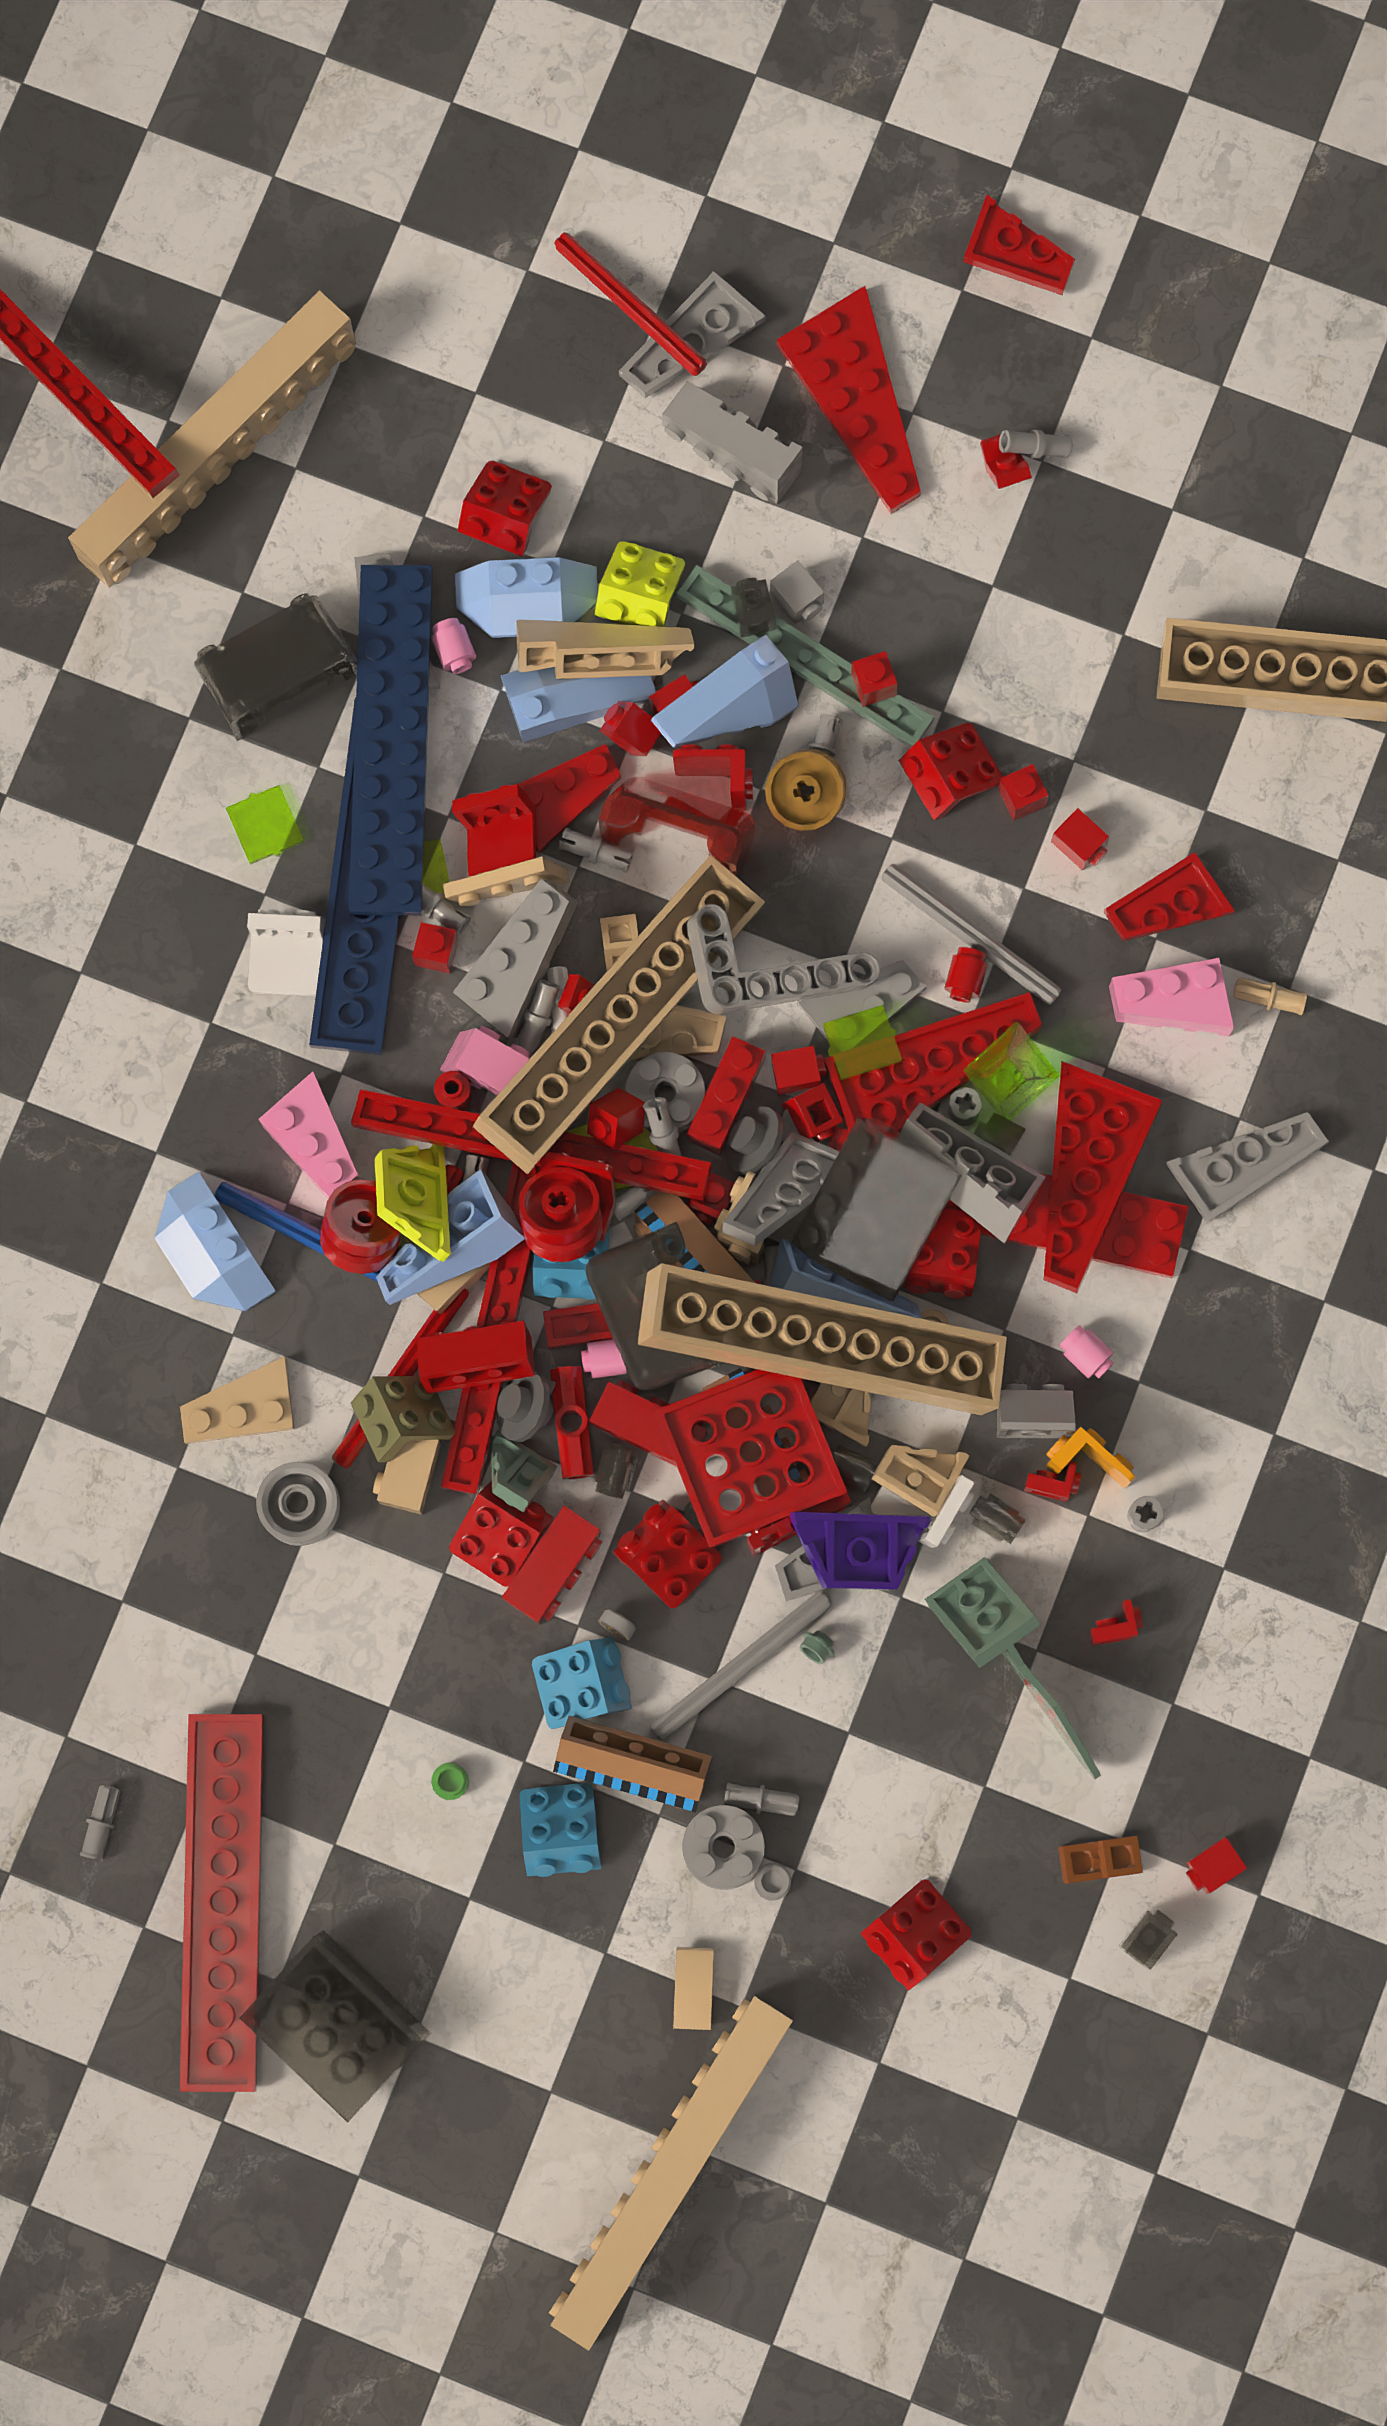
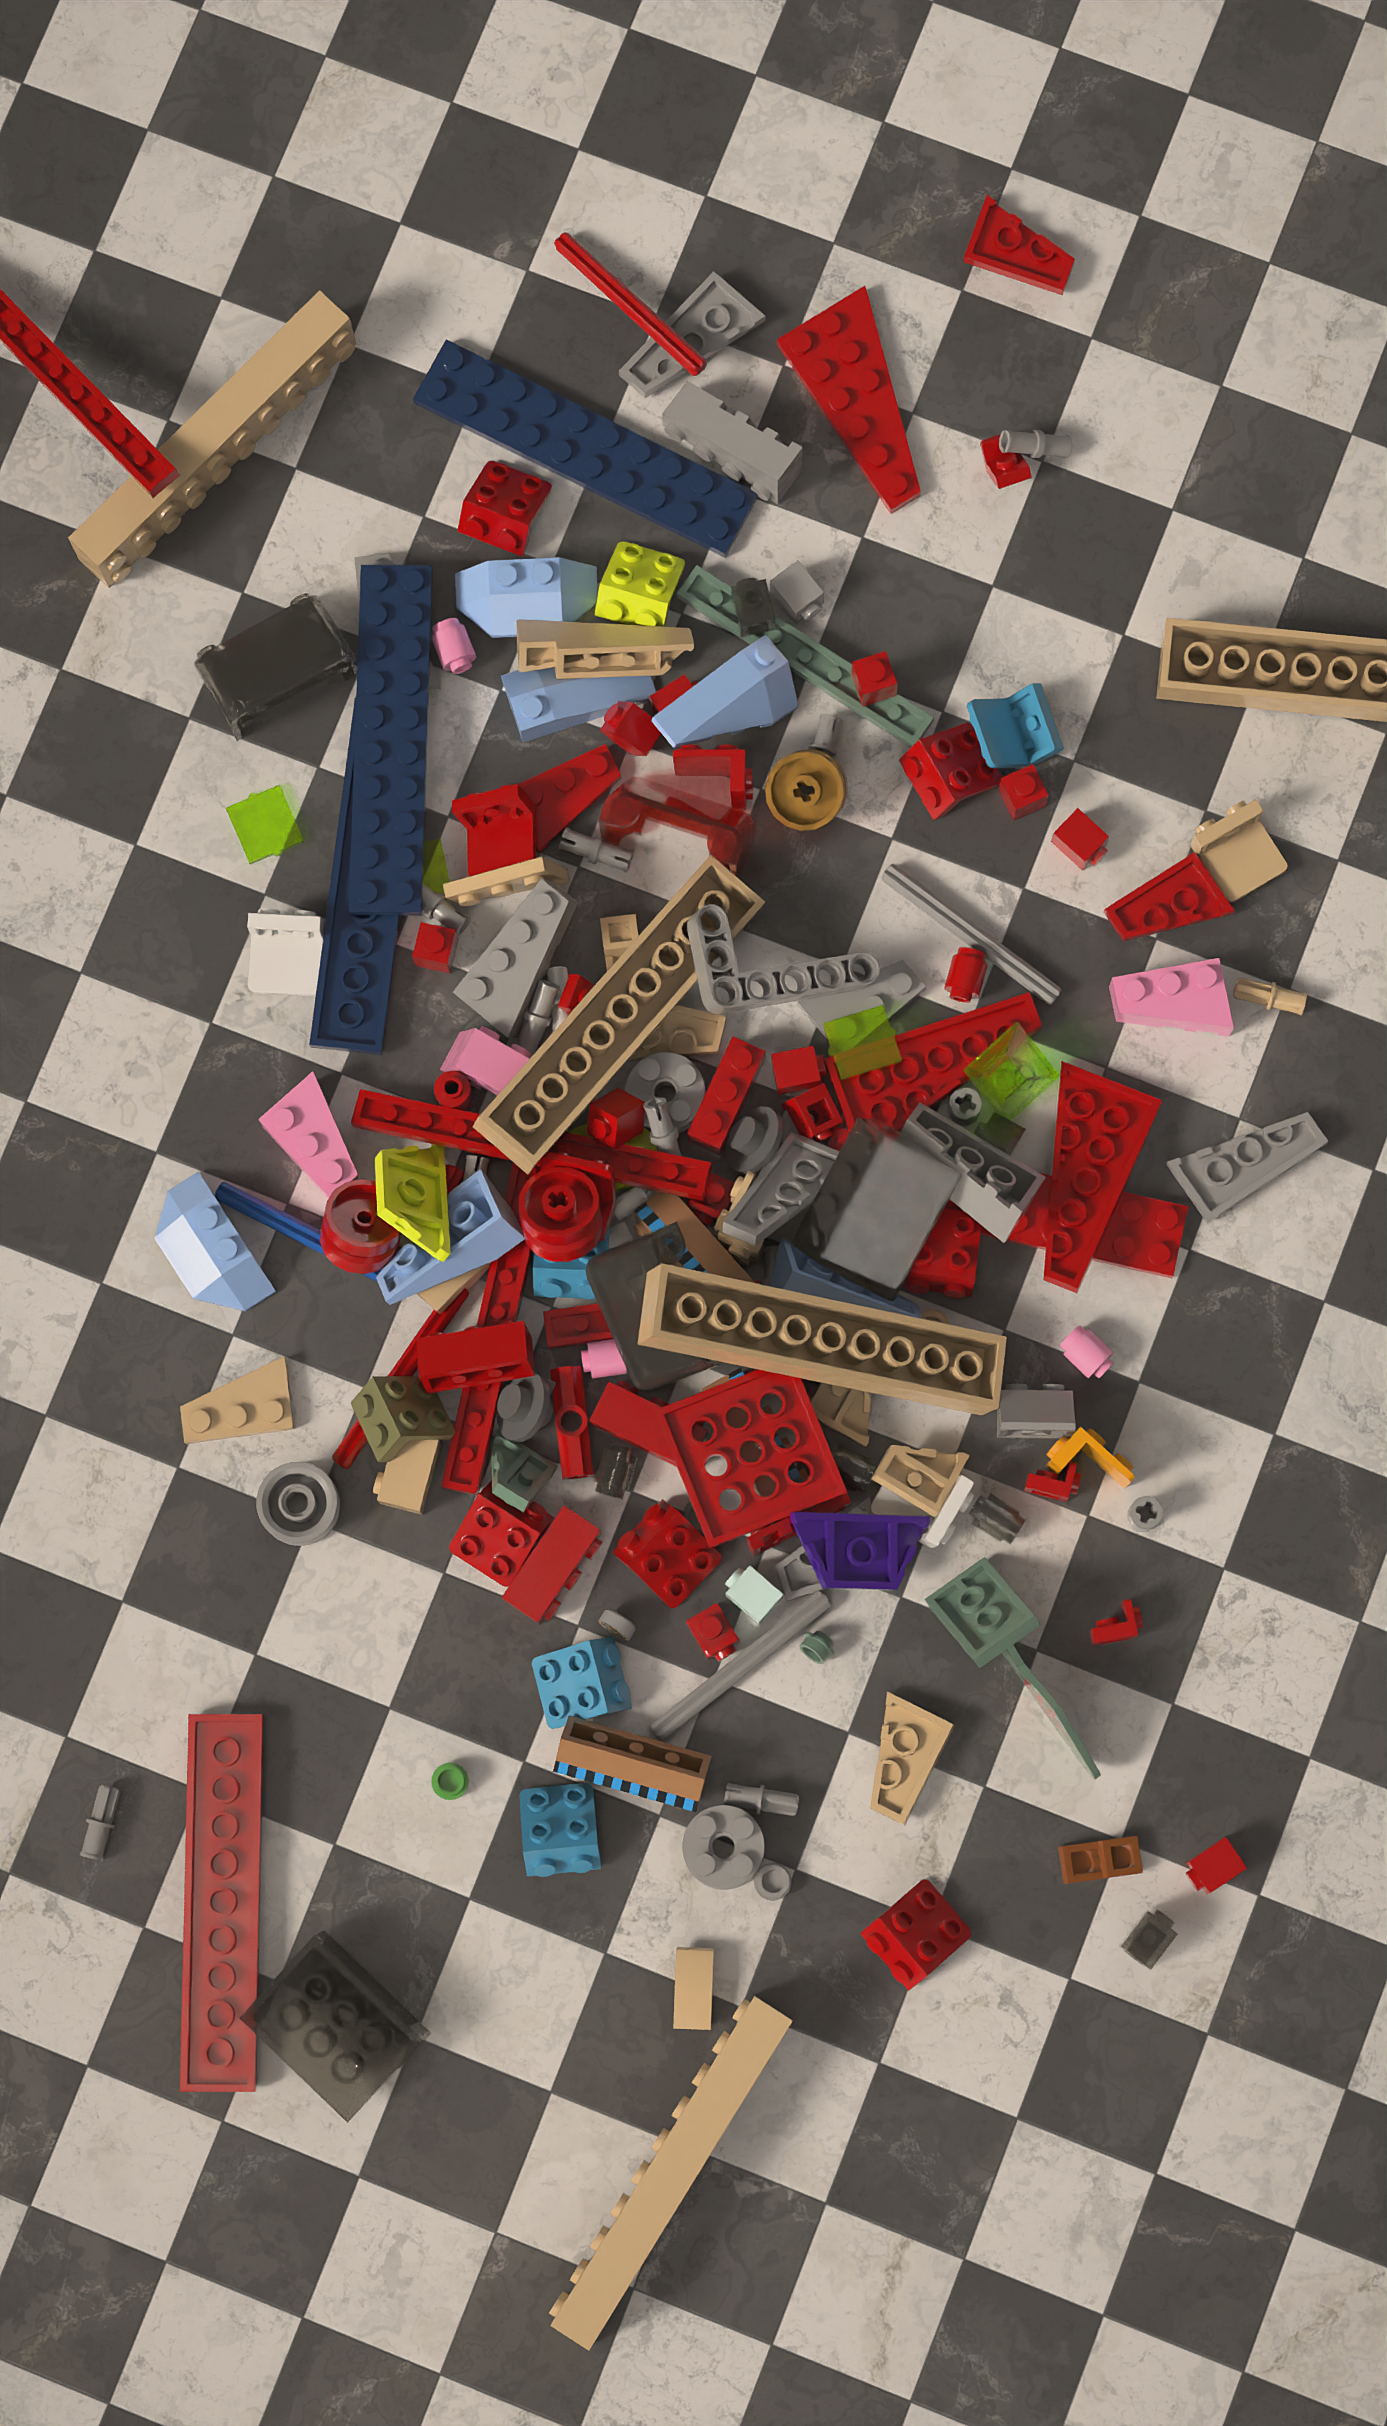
(585, 448): none -> dark blue plate
(713, 1633): none -> red bracket
(752, 1593): none -> light aqua brick
(907, 1755): none -> tan wing
(1015, 728): none -> dark azure bracket
(1238, 851): none -> tan bracket

